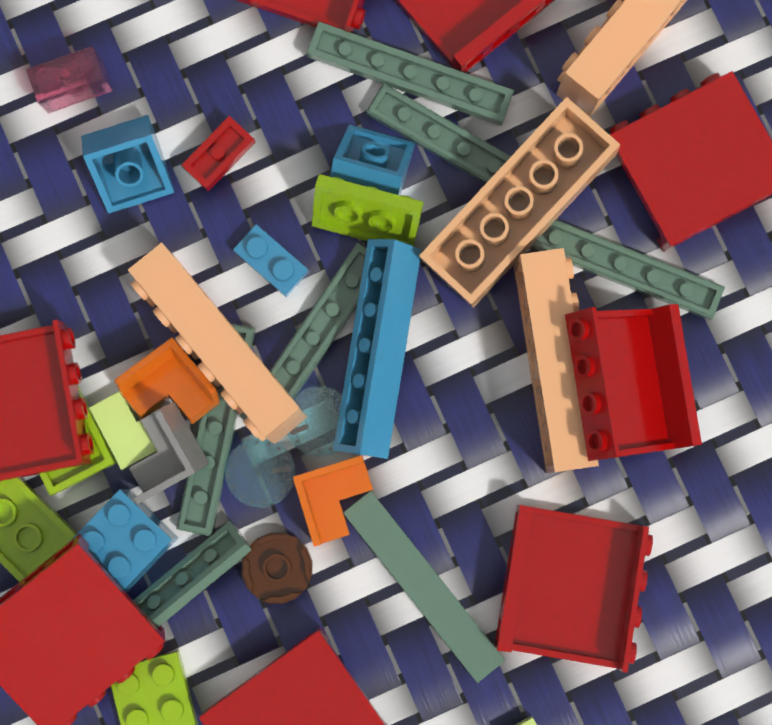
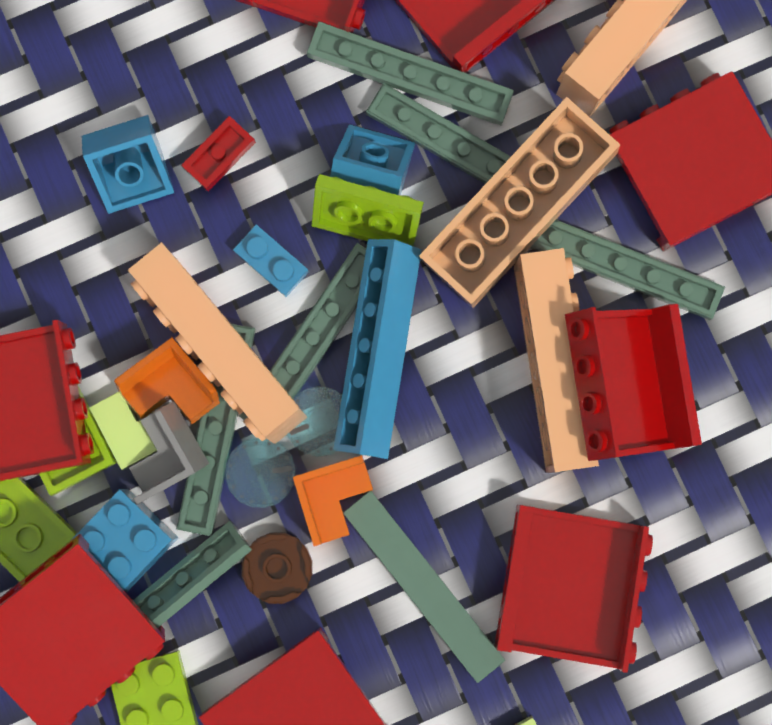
(69, 80): clear pink brick -> none

